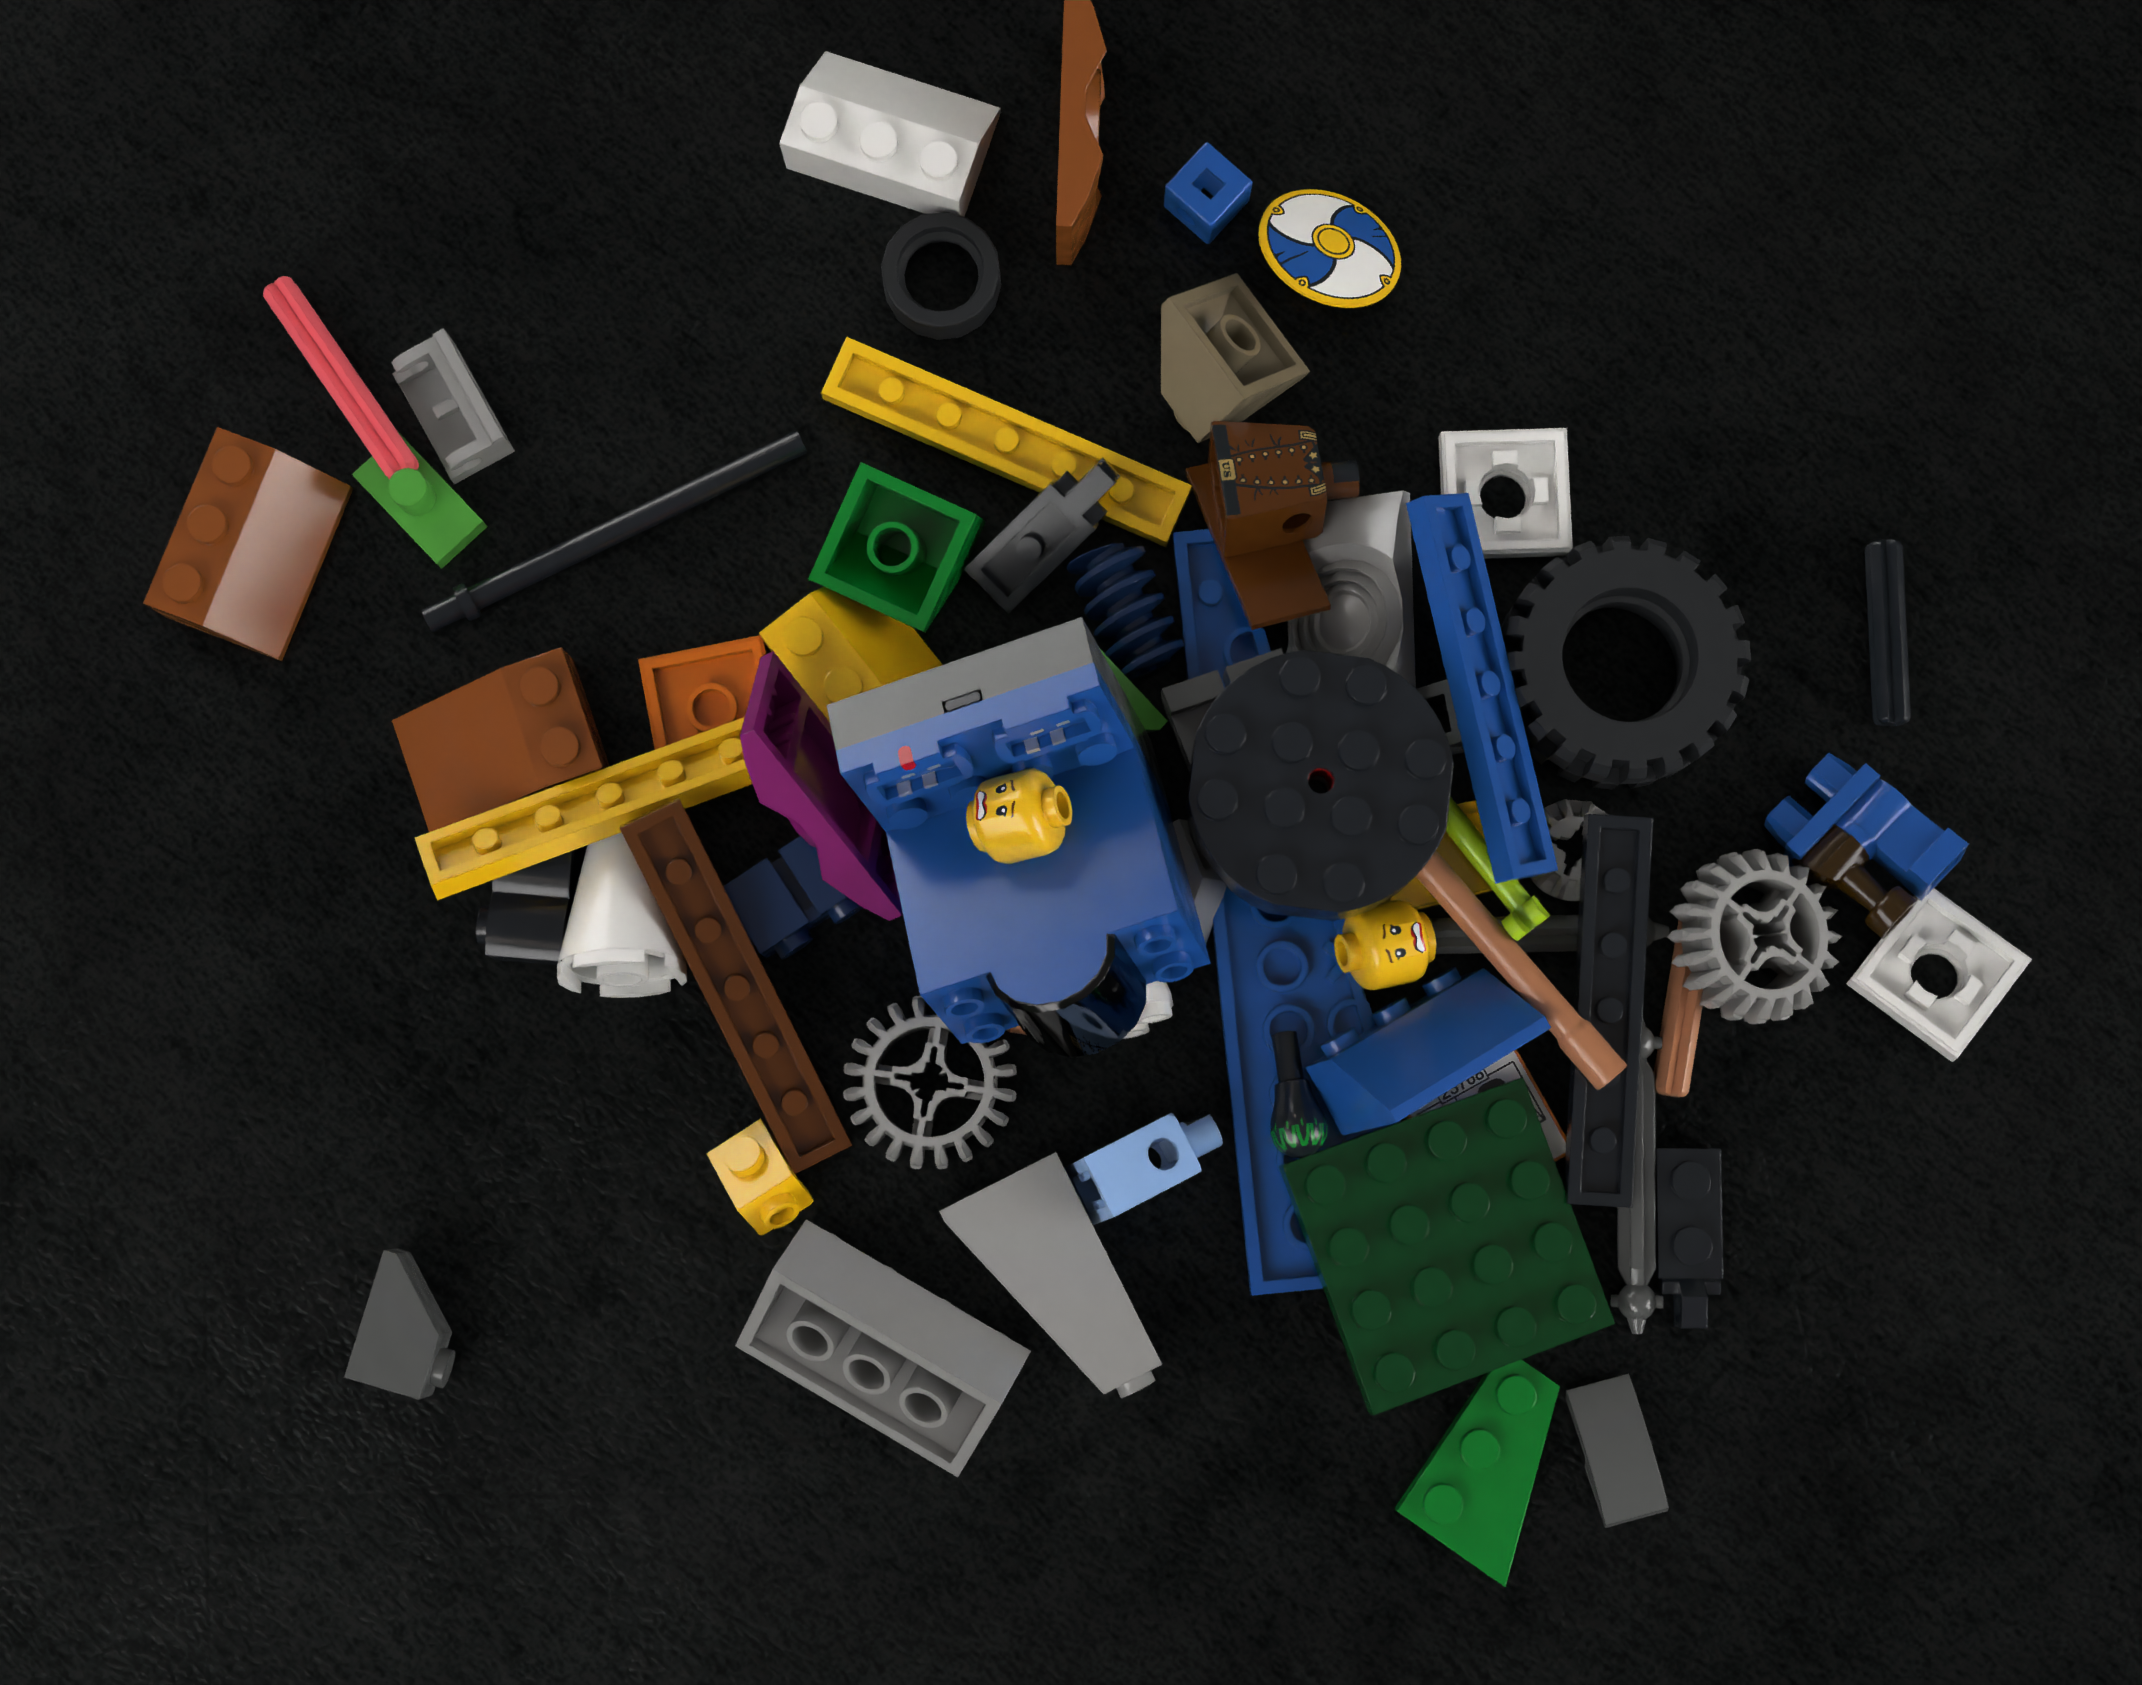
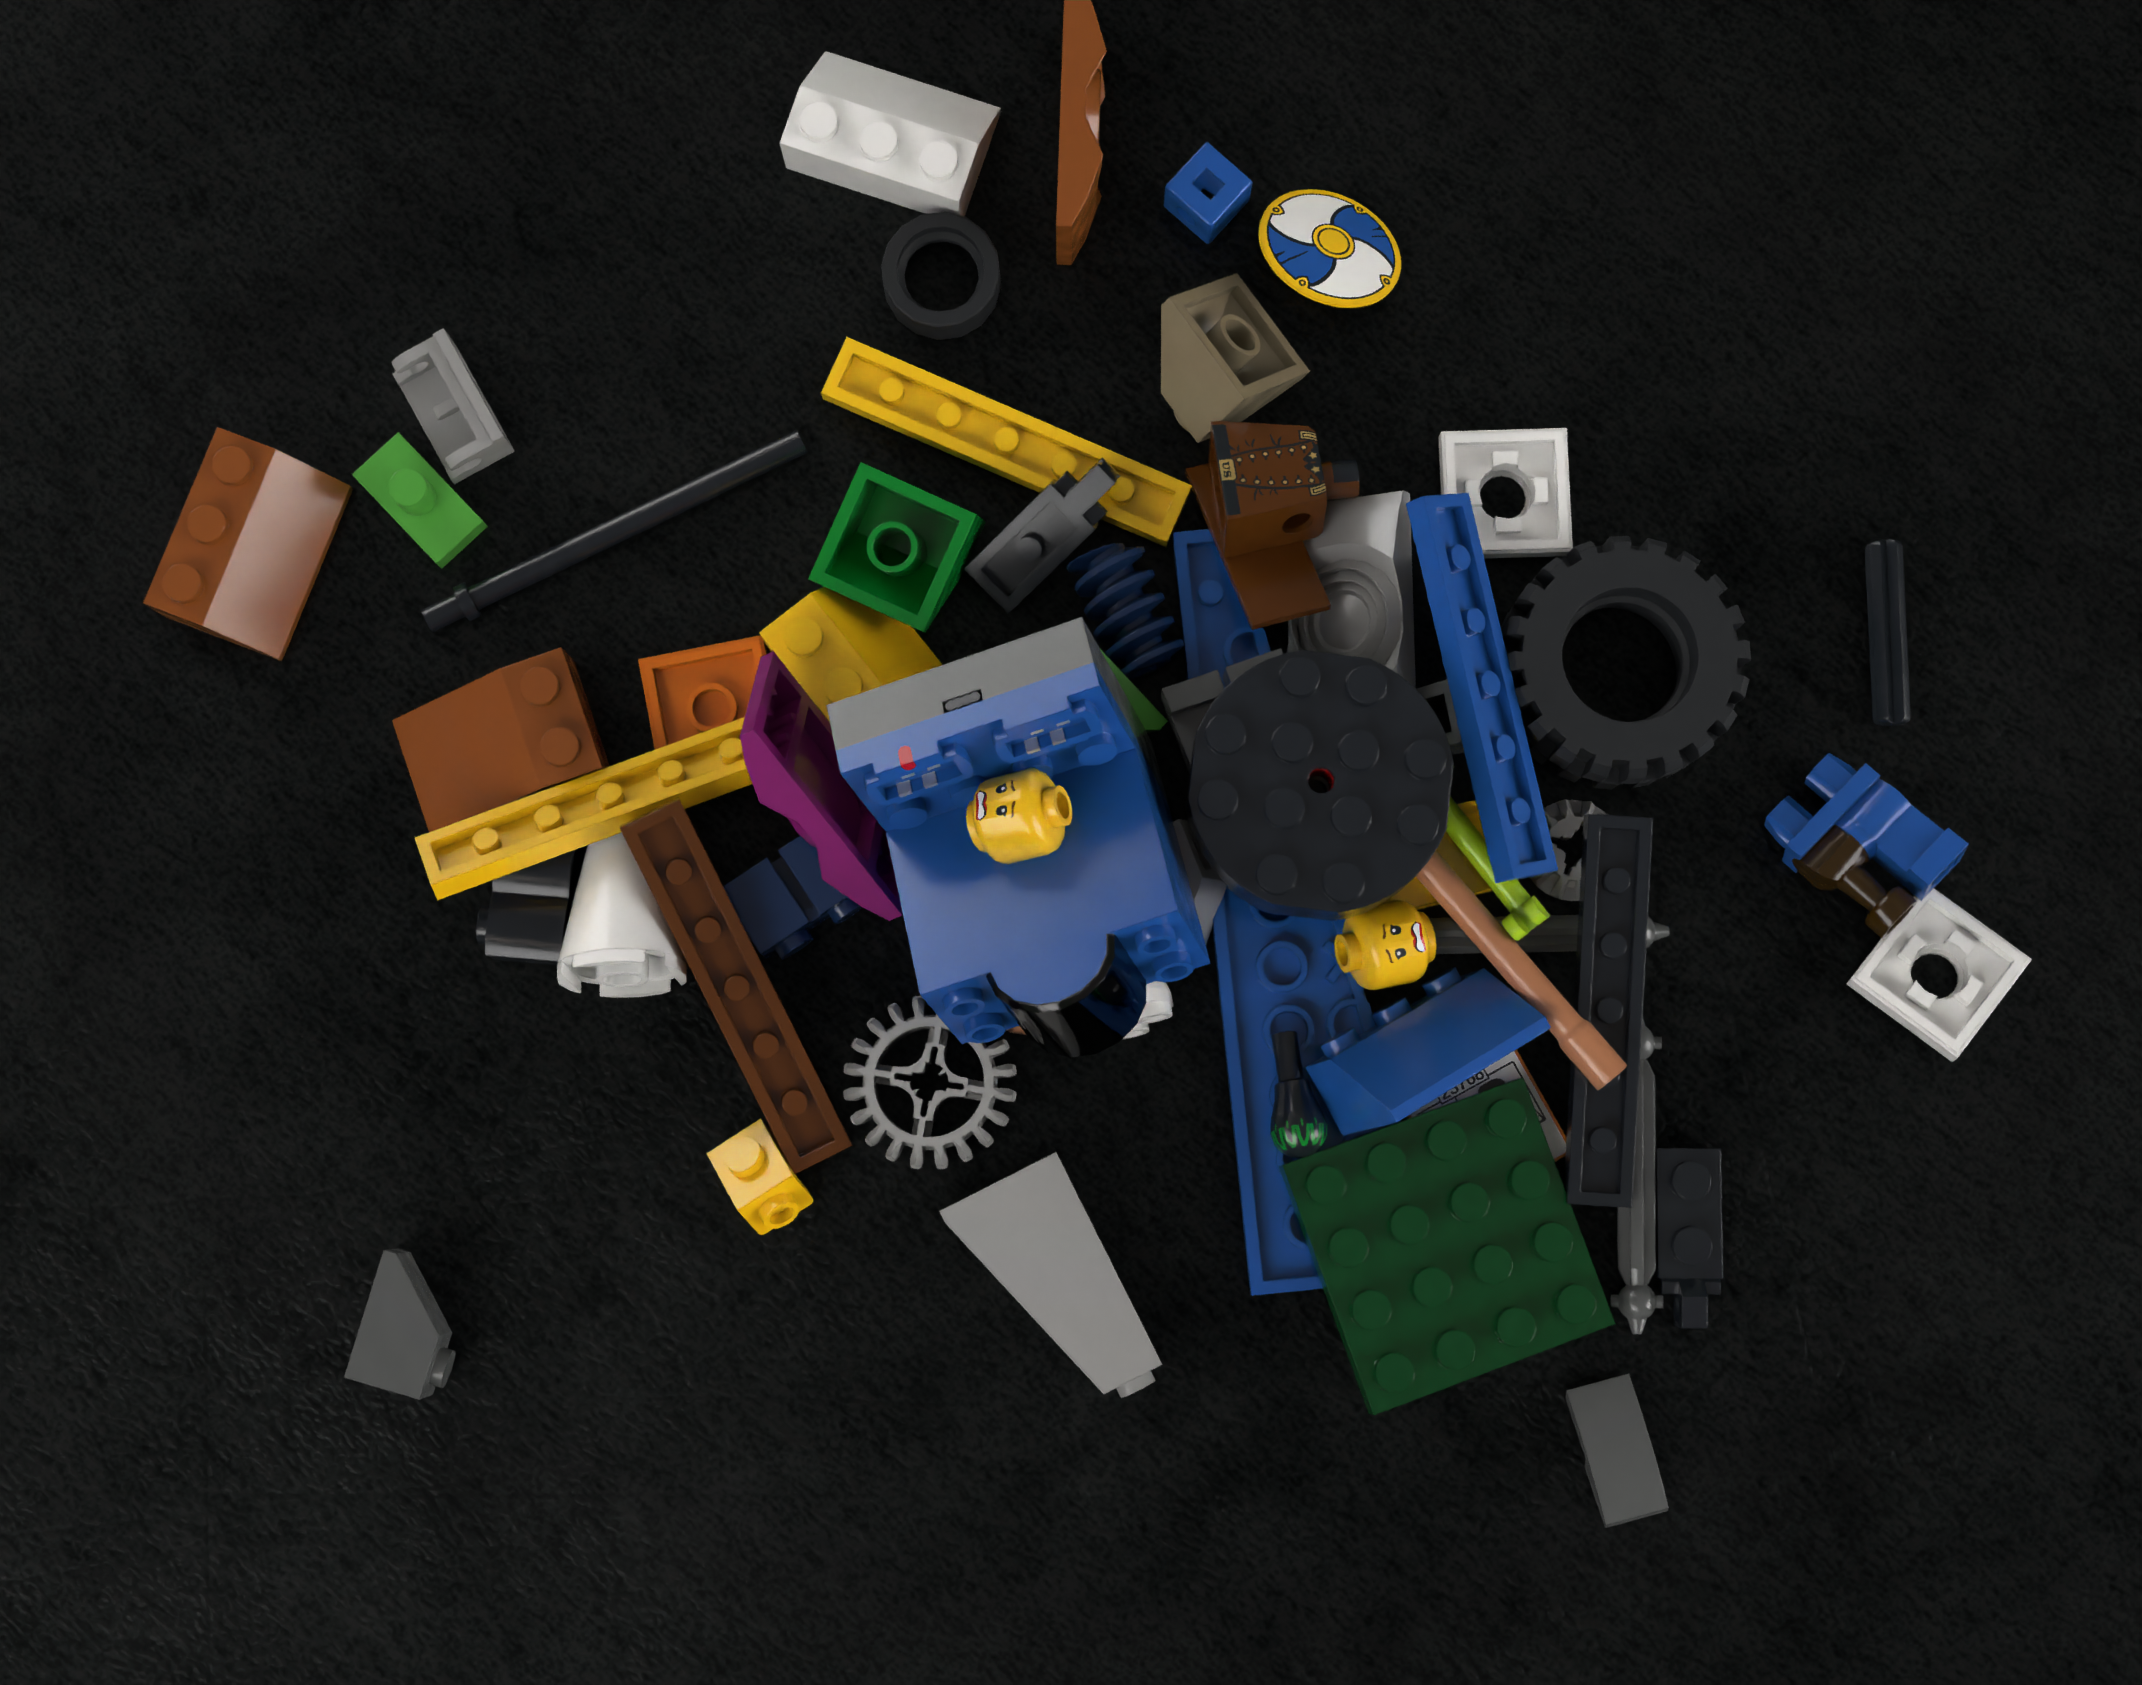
(339, 376): coral axle -> none
(881, 1347): light grey slope -> none
(1124, 1176): light blue torso -> none
(1485, 1468): green wing -> none
(1678, 1032): nougat axle -> none
(1721, 944): light grey gear -> none

